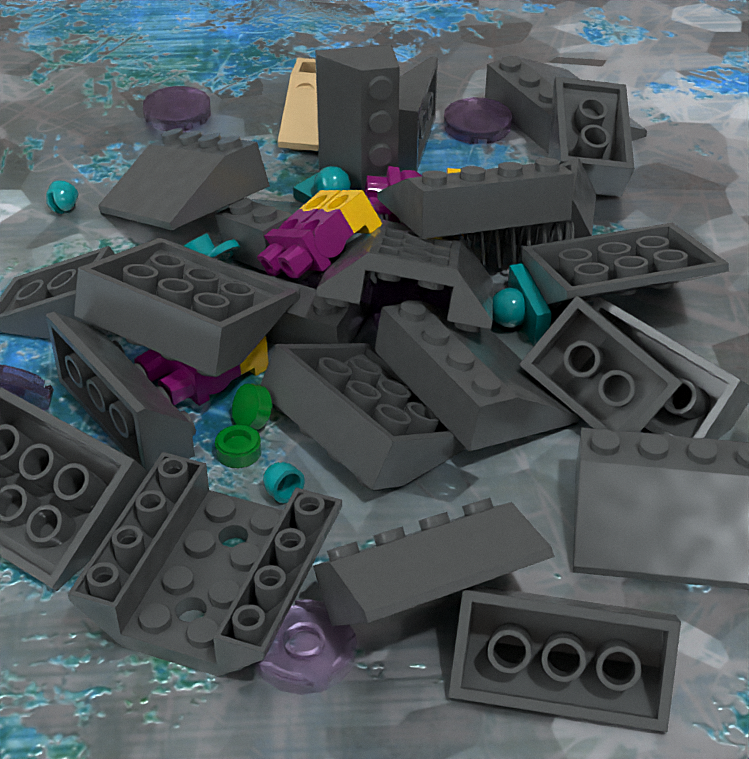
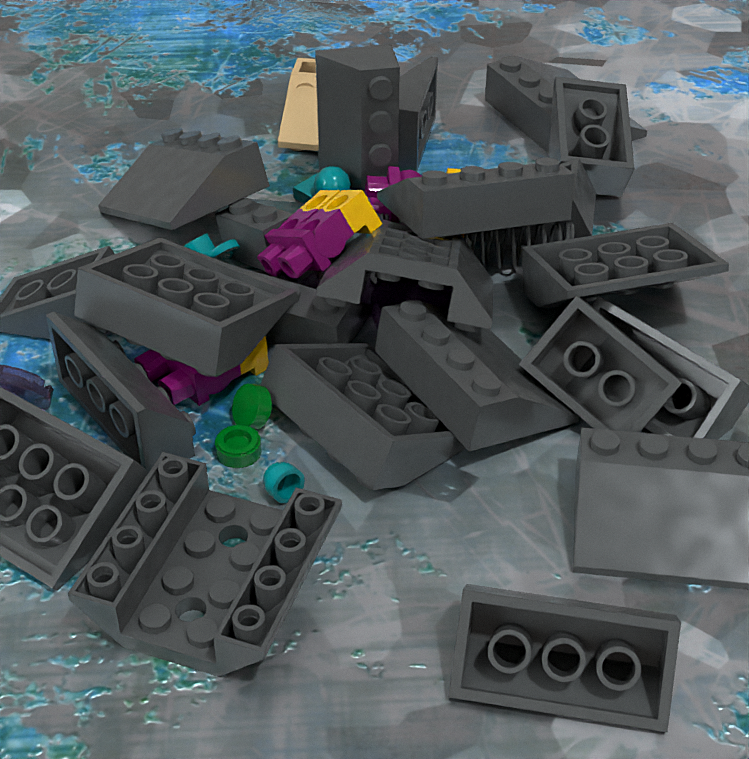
(61, 196): teal hinge -> none
(176, 108): clear purple tile -> none
(316, 655): clear purple tile -> none
(428, 562): dark grey slope -> none
(477, 119): clear purple tile -> none
(522, 305): teal tile -> none

